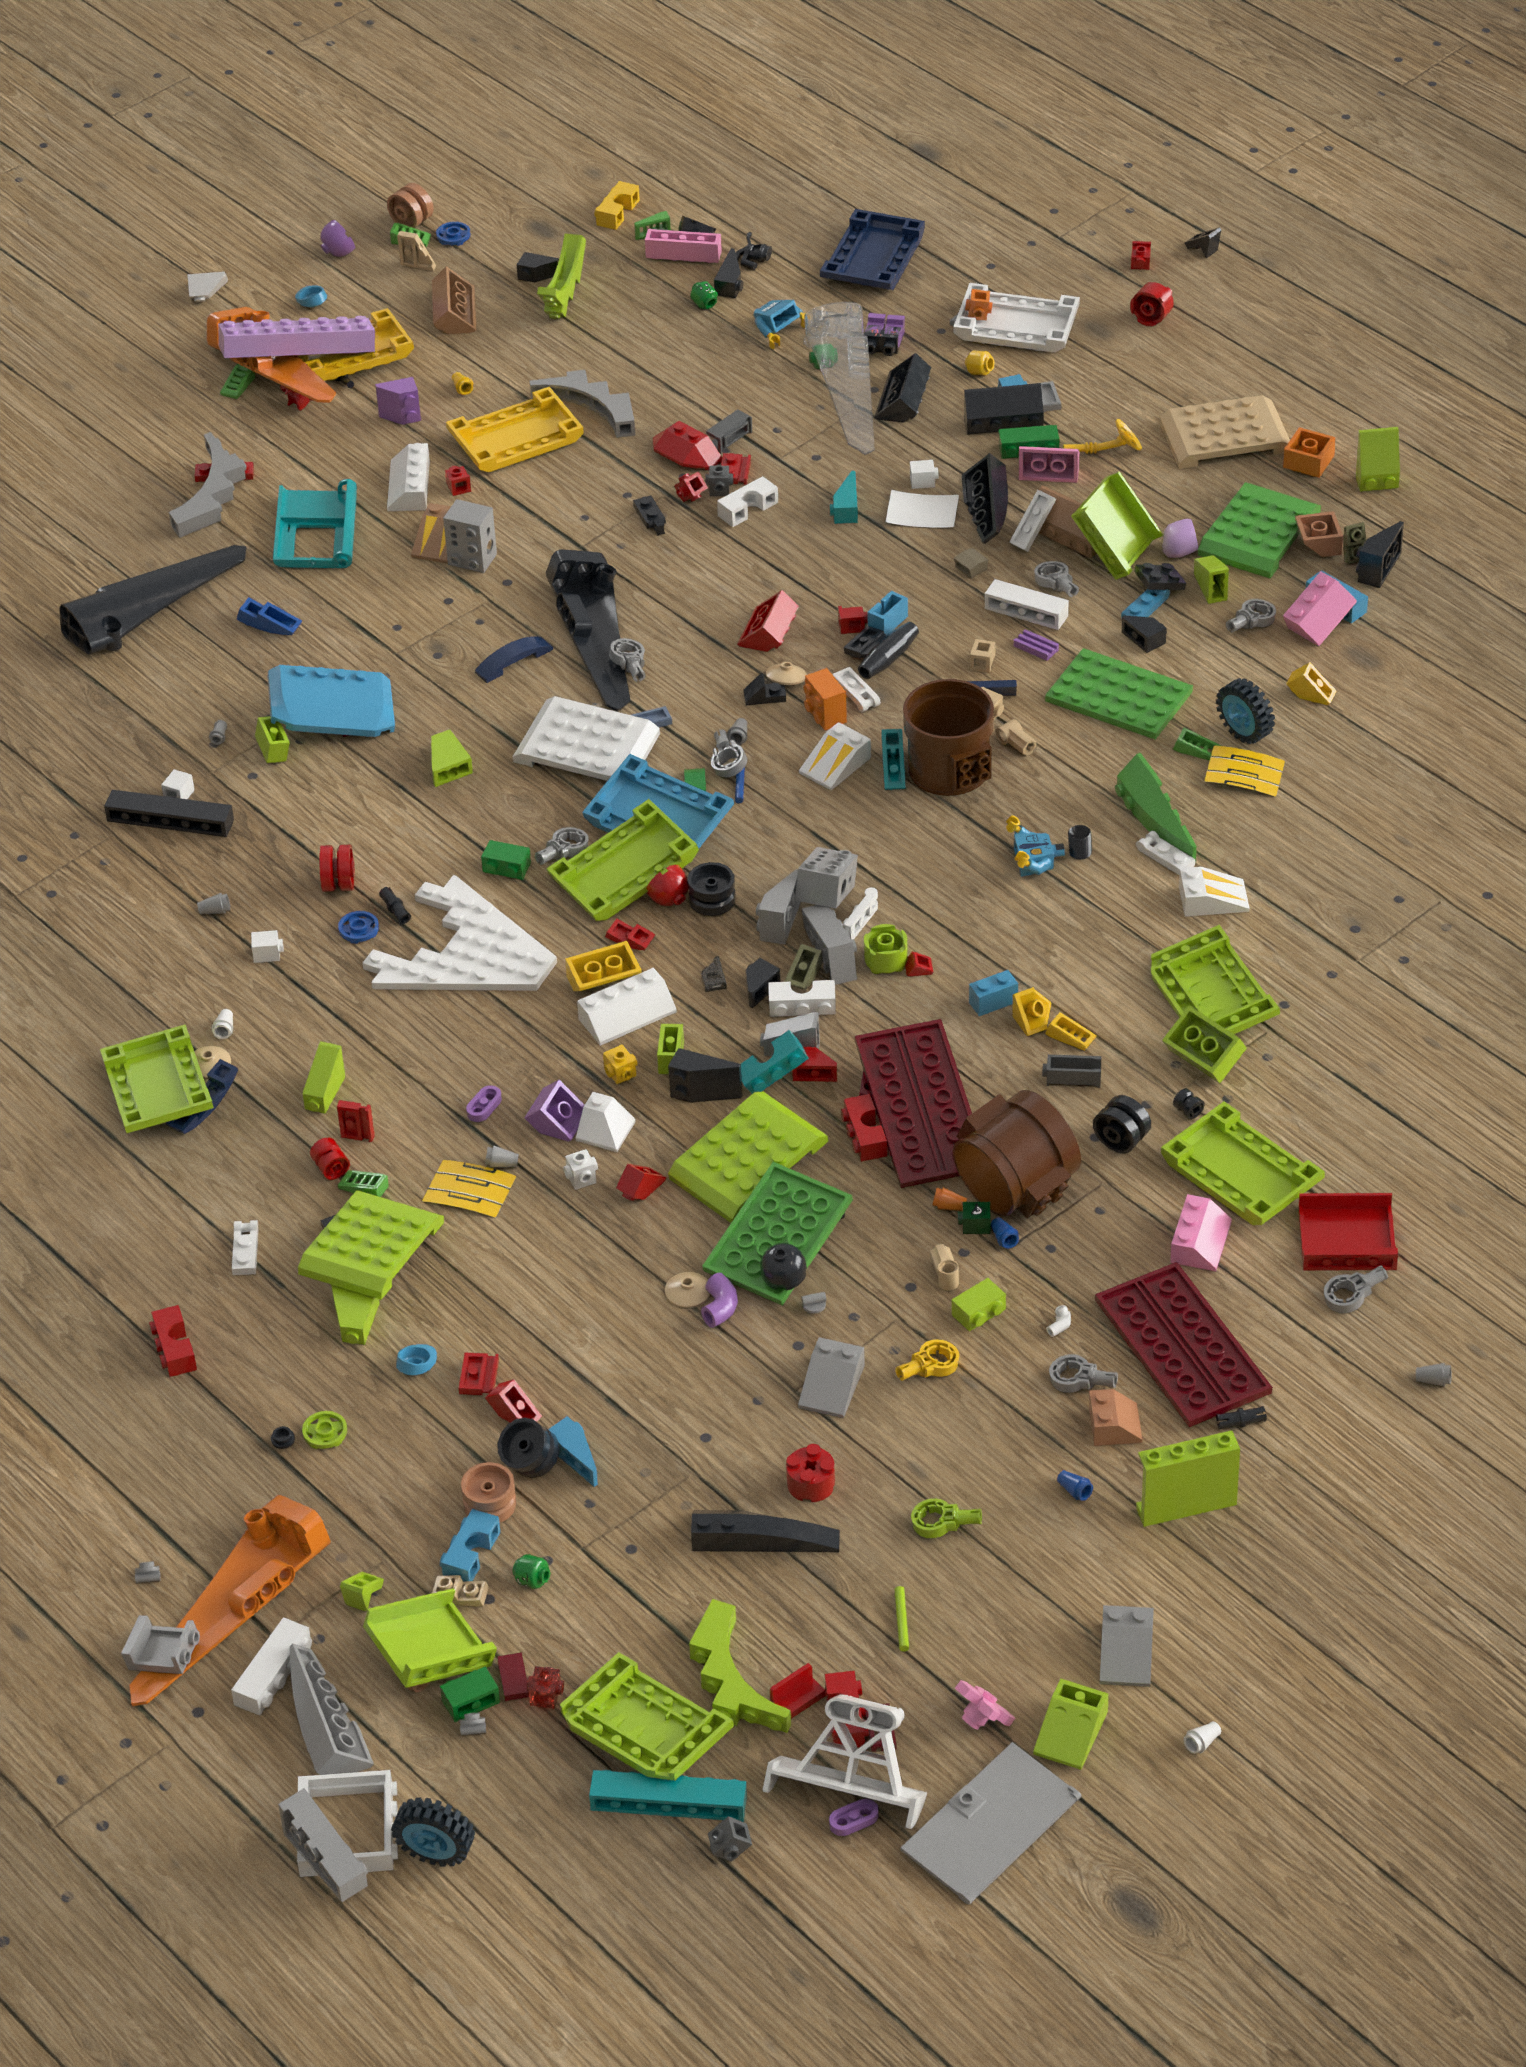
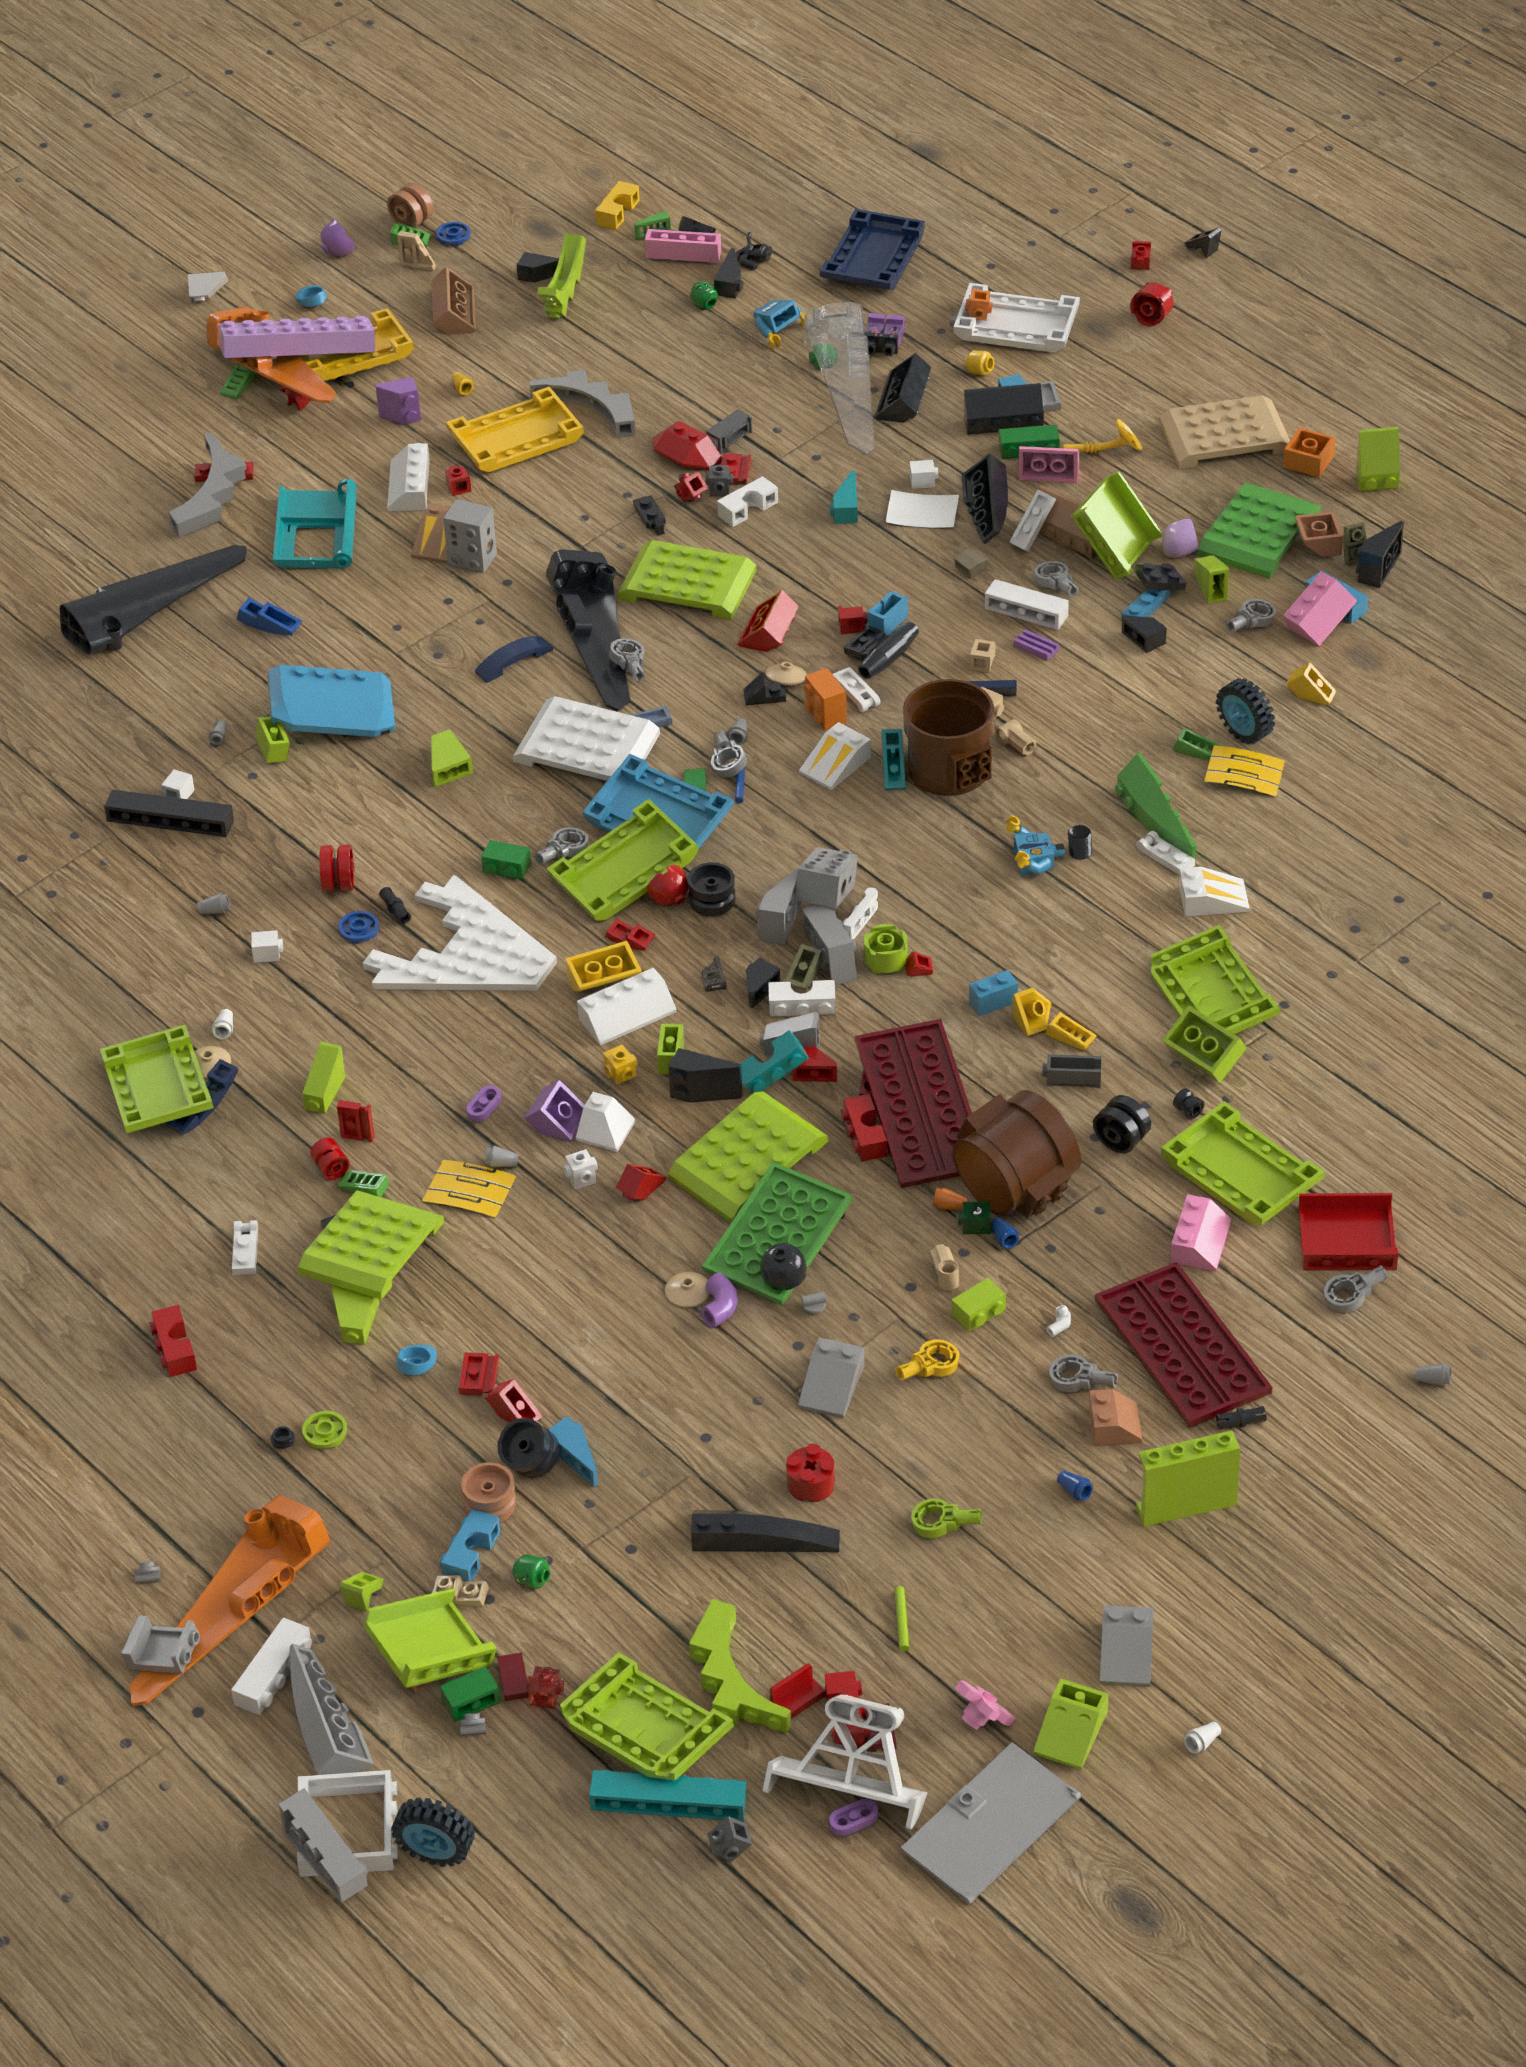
(689, 577): none -> lime slope
(1119, 693): bright green plate -> none

